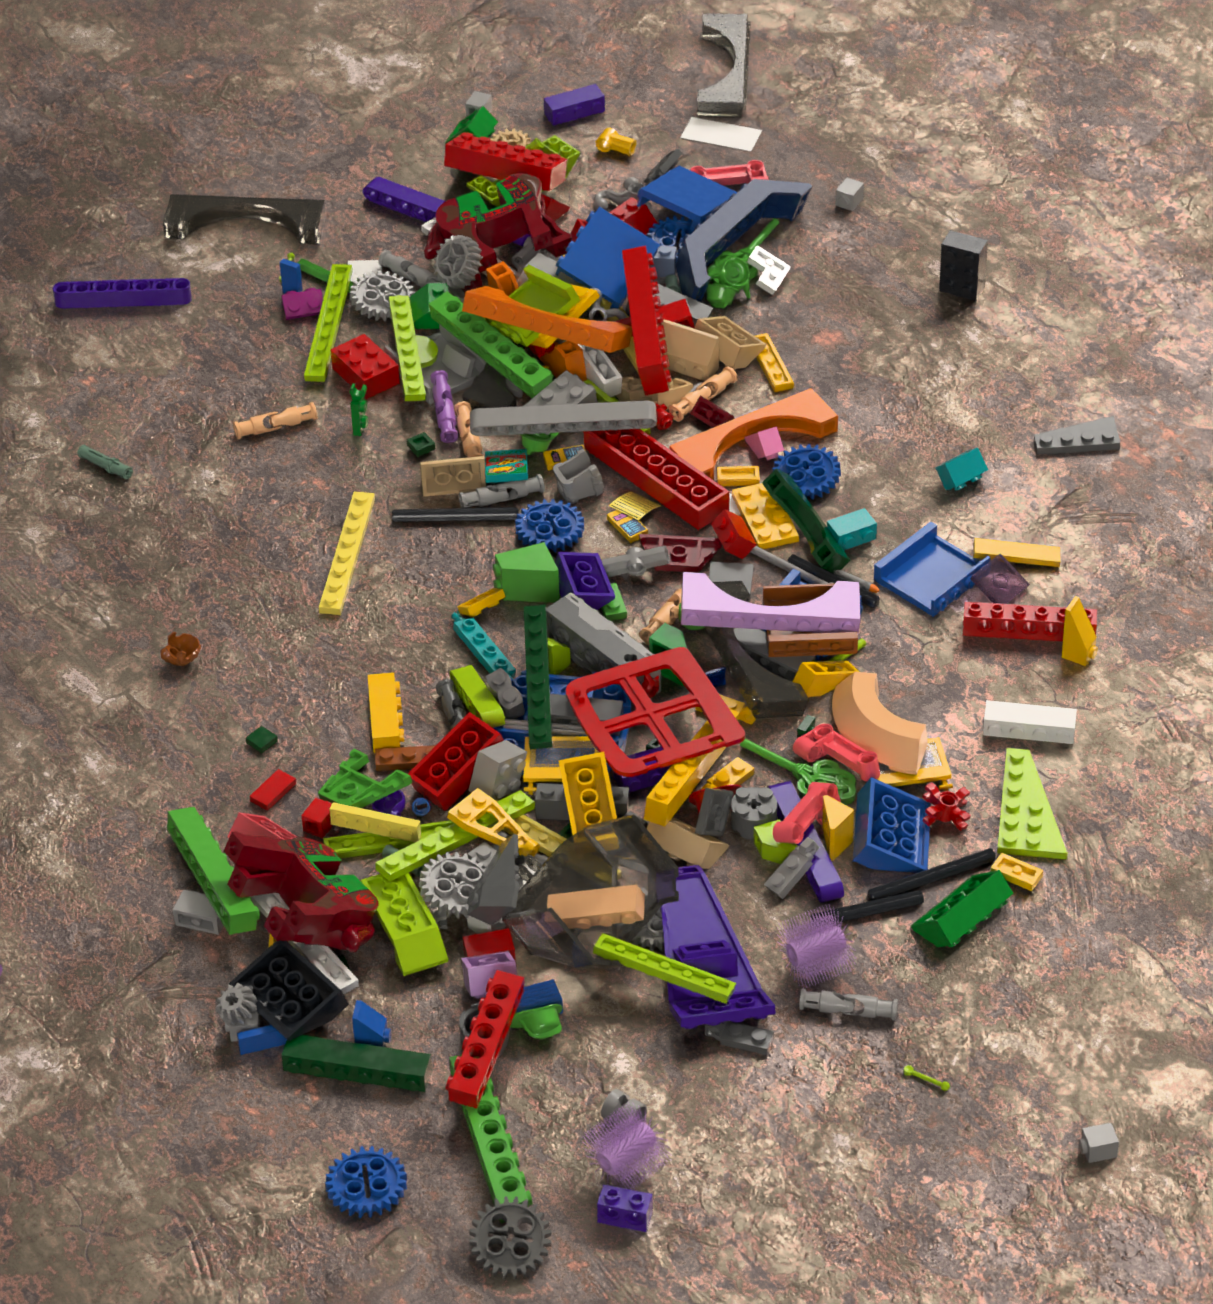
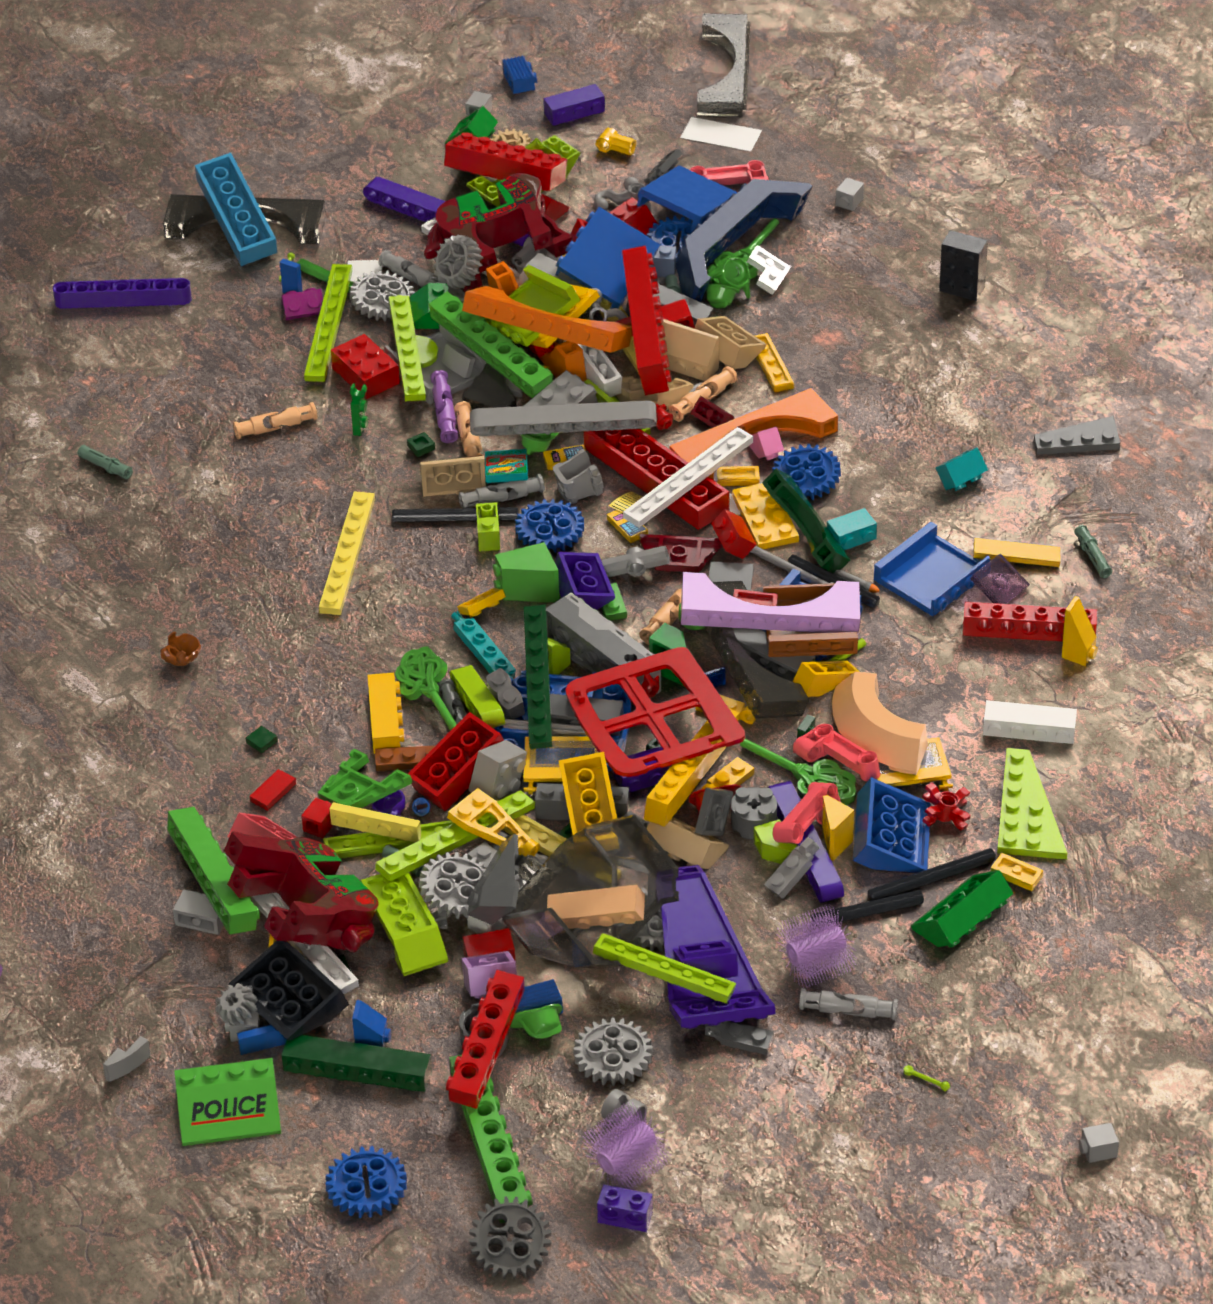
(124, 1062): none -> light grey slope
(227, 1101): none -> bright green slope
(236, 209): none -> dark azure brick
(431, 671): none -> bright green piece
(488, 526): none -> lime slope
(519, 74): none -> blue brick
(613, 1051): none -> light grey gear
(687, 477): none -> white plate
(756, 597): none -> tile
(1090, 546): none -> sand green pin

